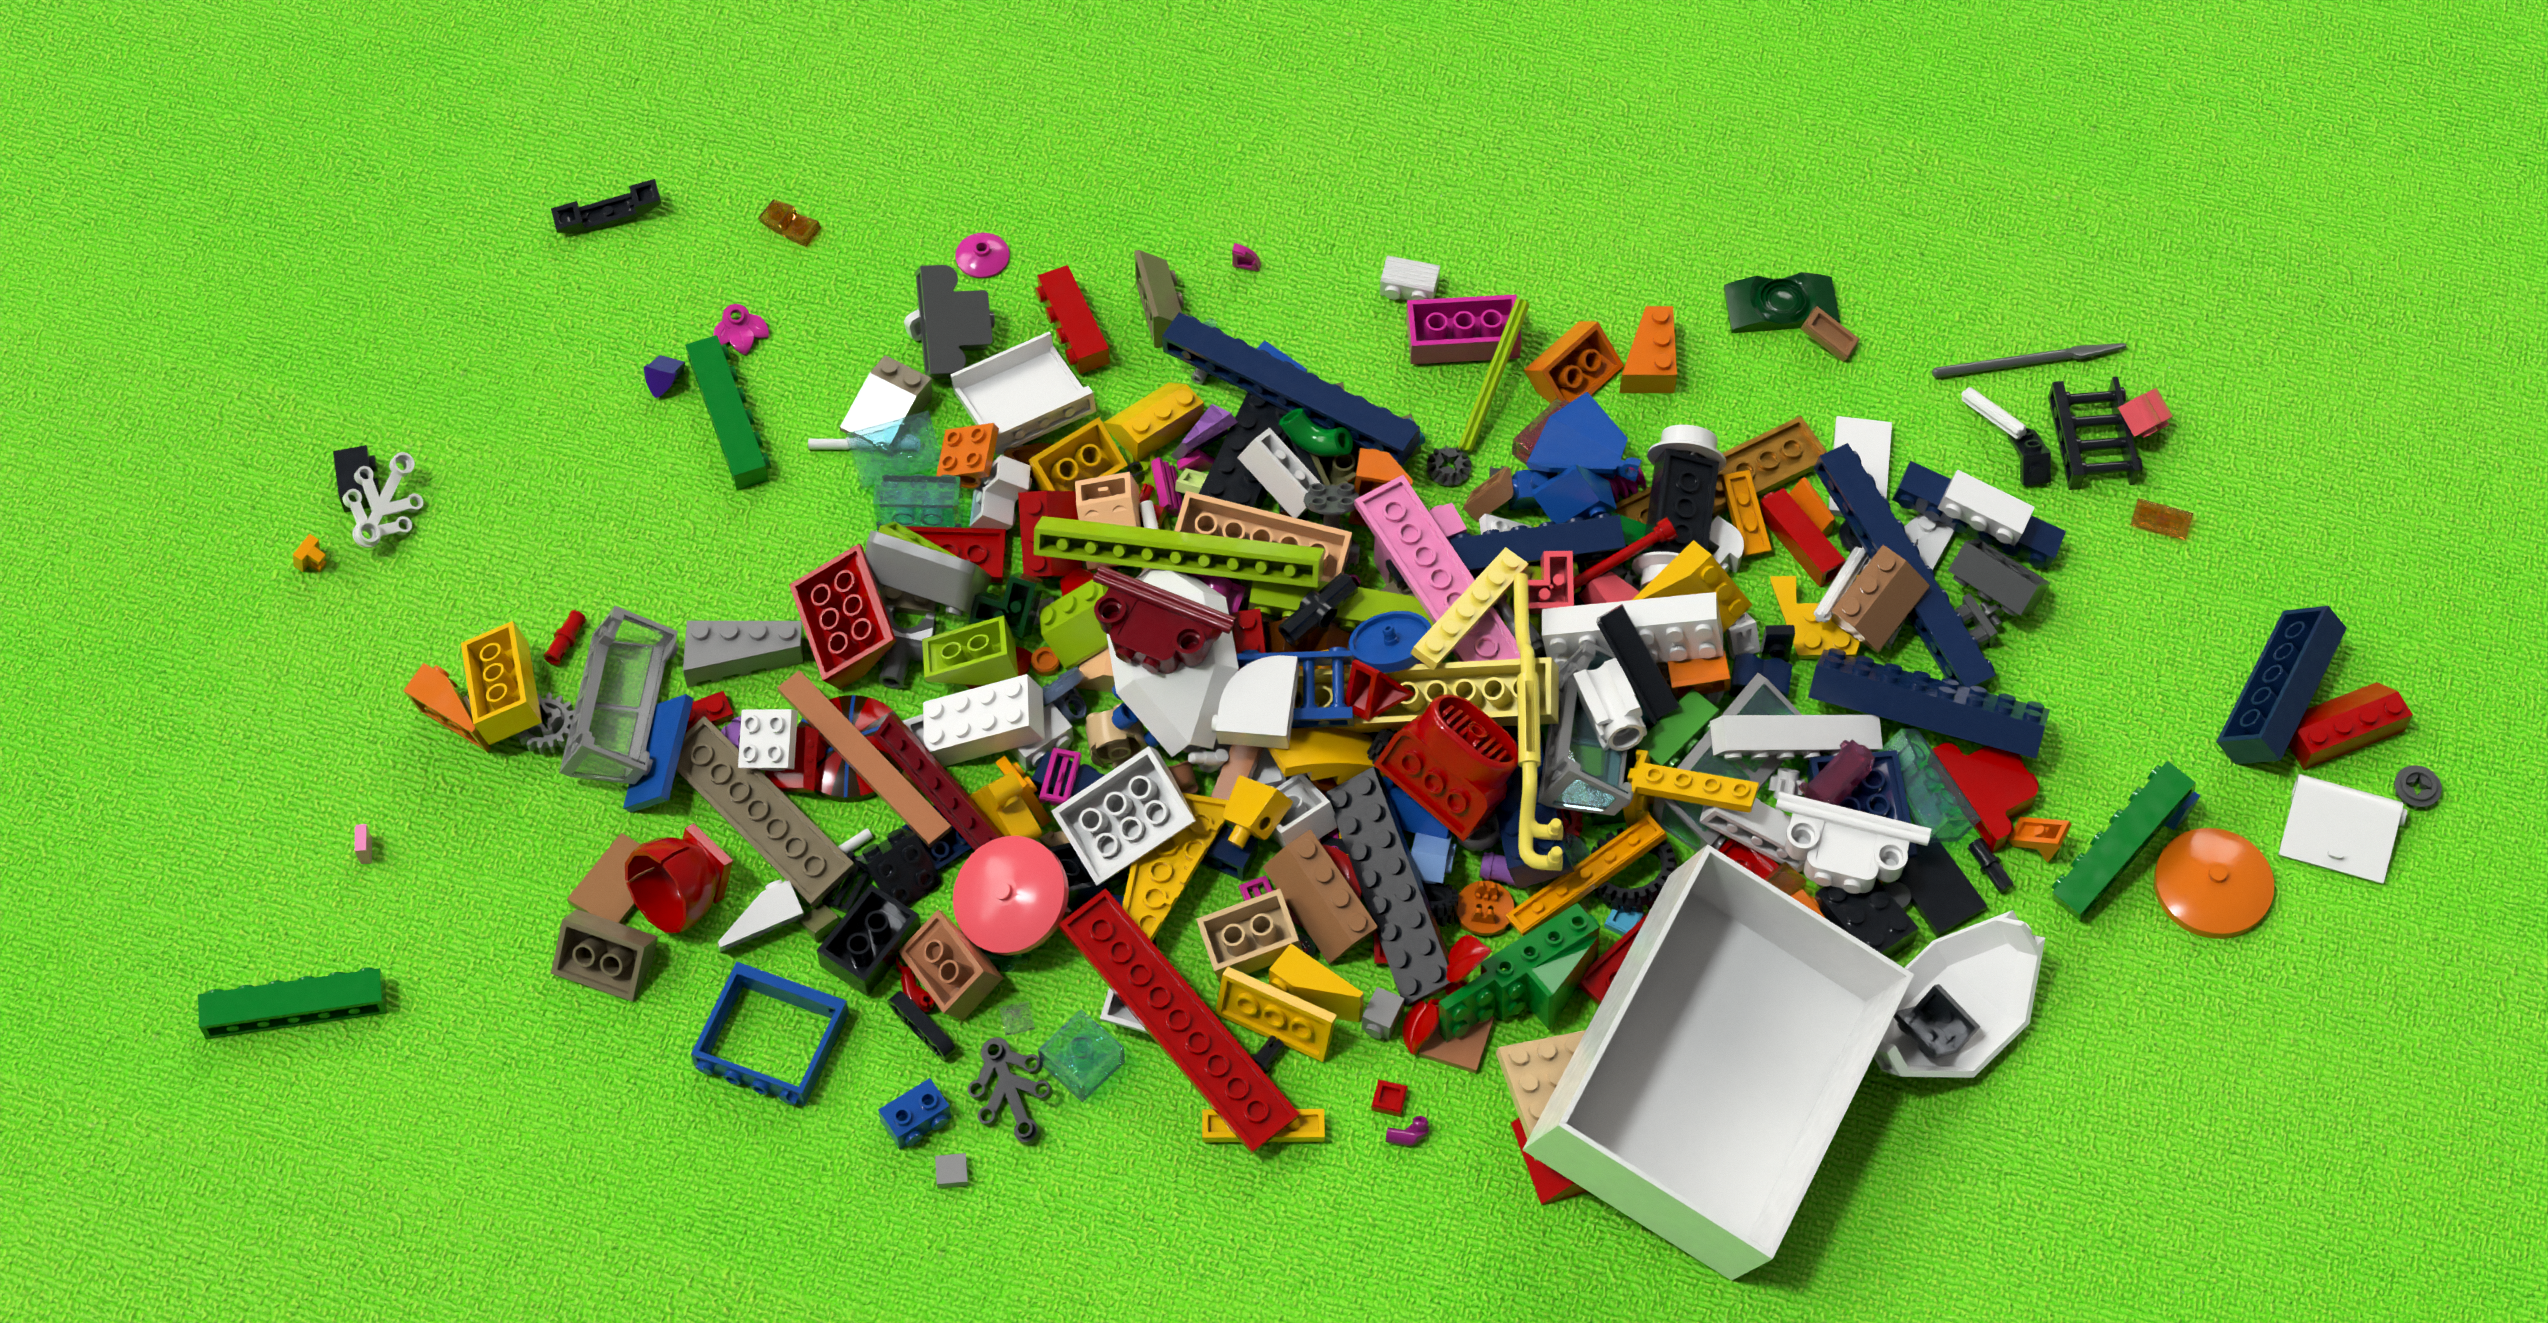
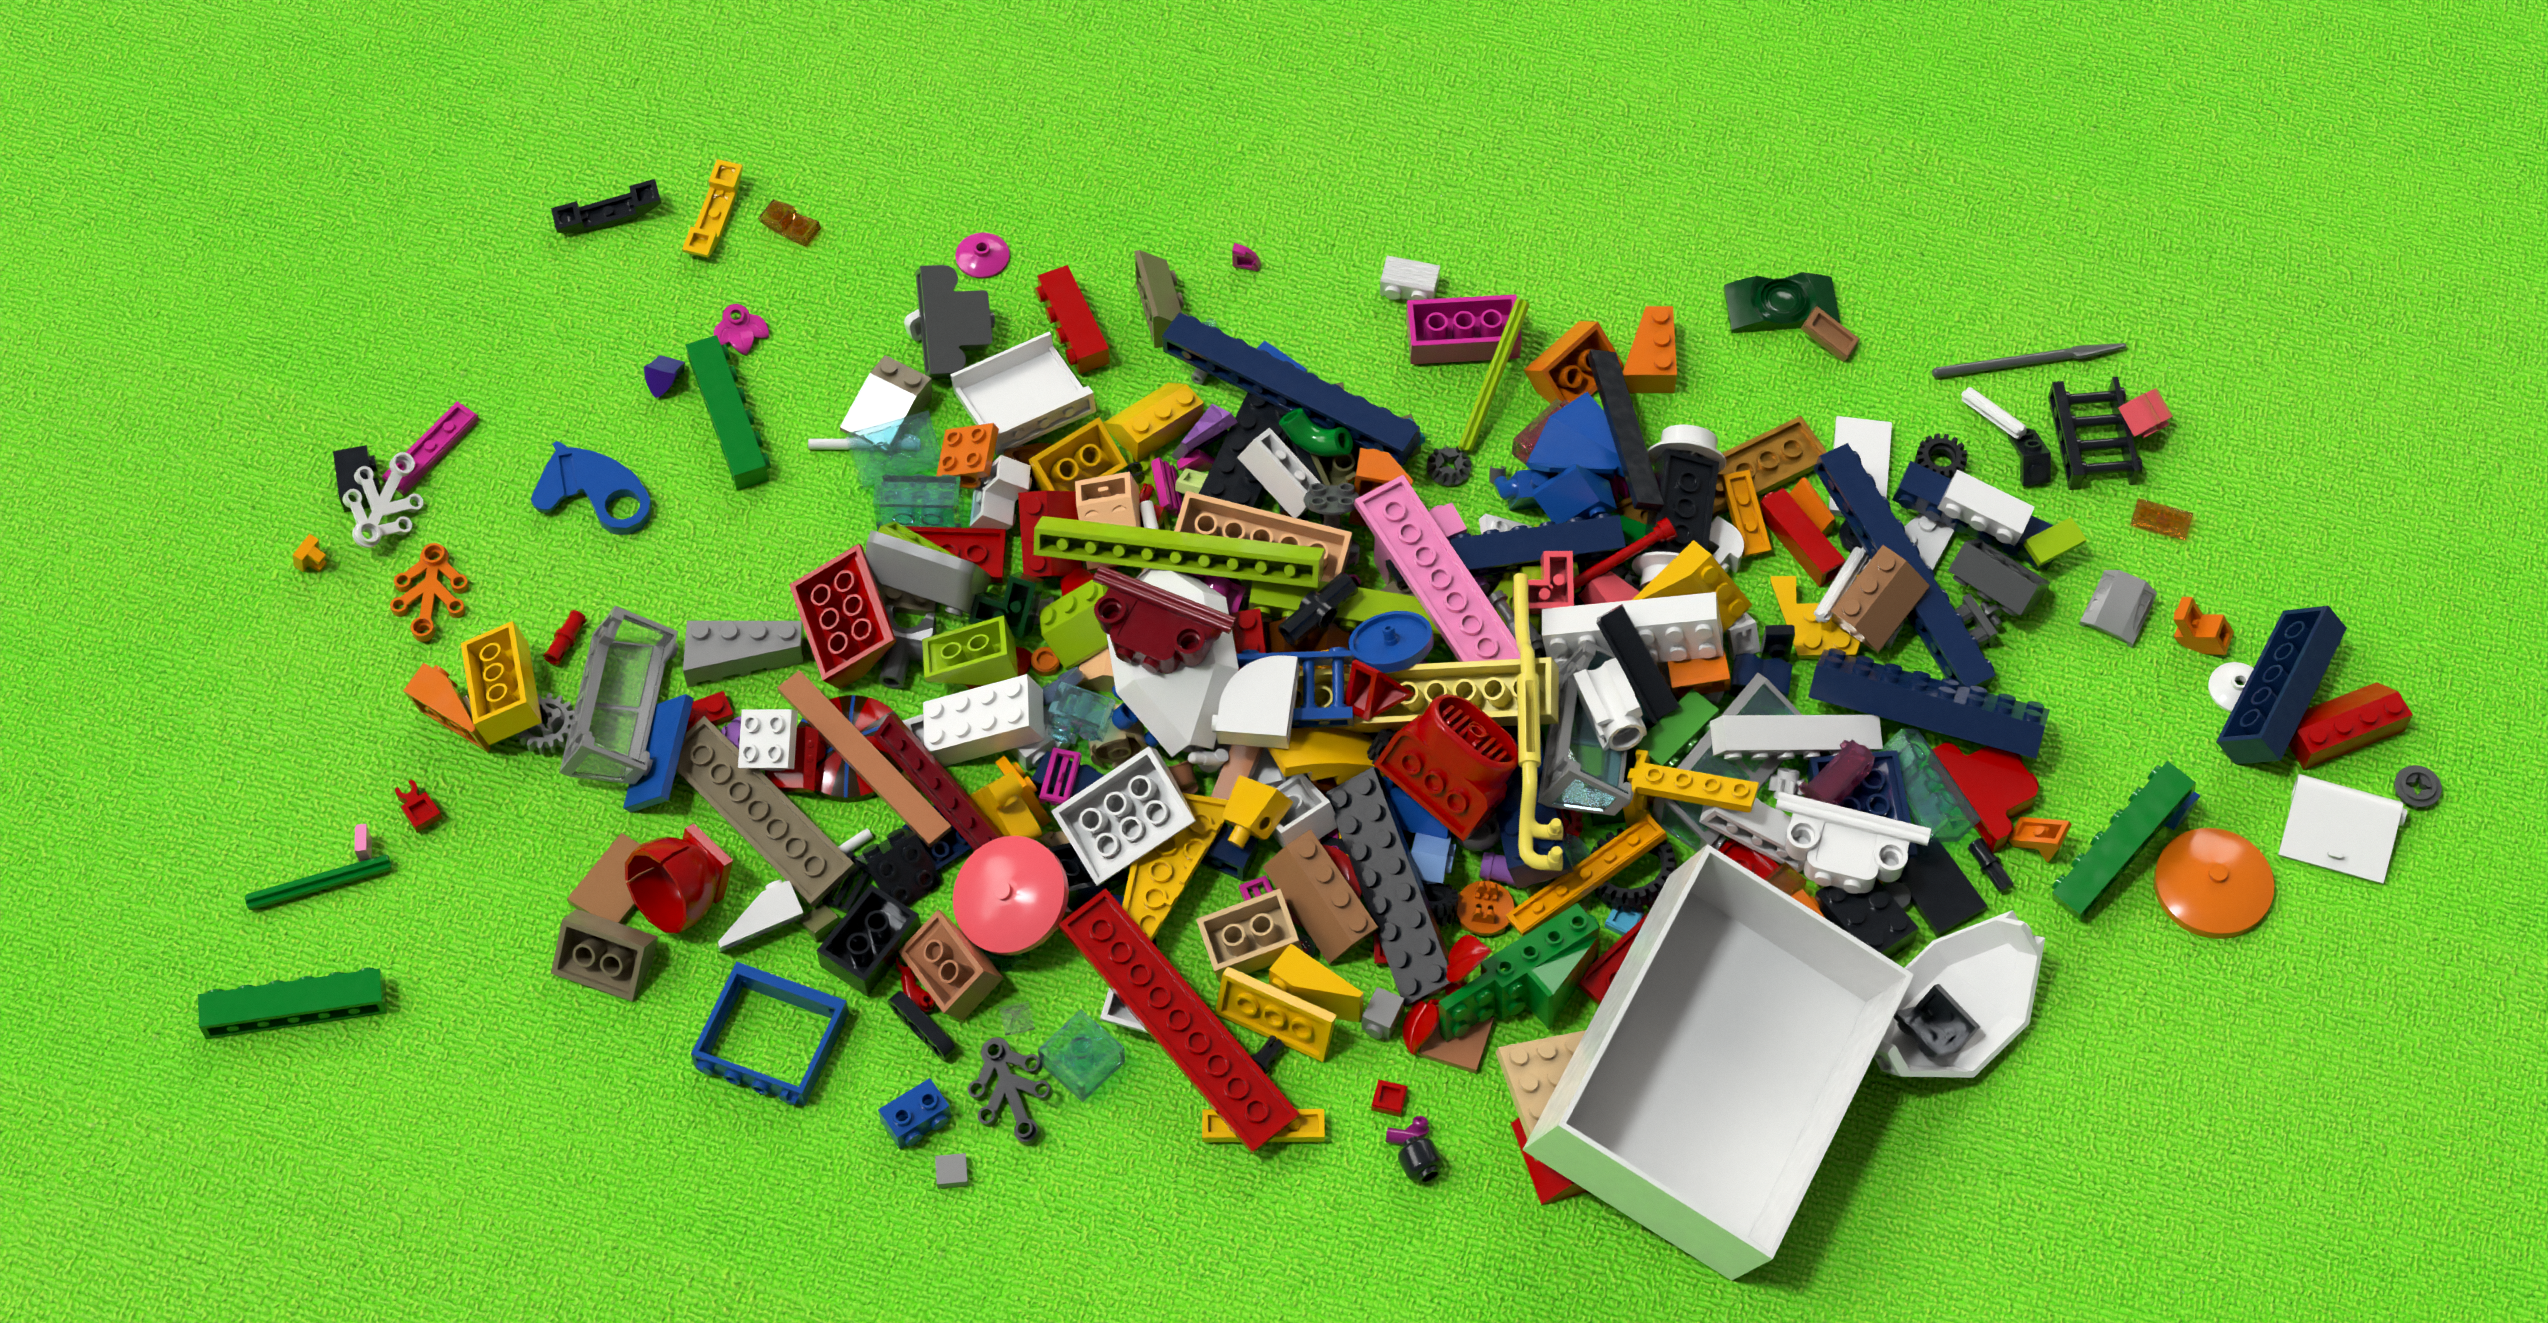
(318, 882): none -> green axle
(418, 808): none -> red plate
(429, 588): none -> orange plant
(435, 444): none -> dark pink tile
(602, 481): none -> blue animal
(715, 209): none -> yellow slope
(1079, 713): none -> clear light blue brick
(1420, 1159): none -> black head
(1468, 609): light yellow plate -> none
(1490, 494): medium nougat slope -> none
(1625, 431): none -> black tile
(1943, 447): none -> black tyre
(2054, 541): none -> lime tile
(2119, 606): none -> light grey slope
(2201, 631): none -> orange brick
(2223, 686): none -> white dish

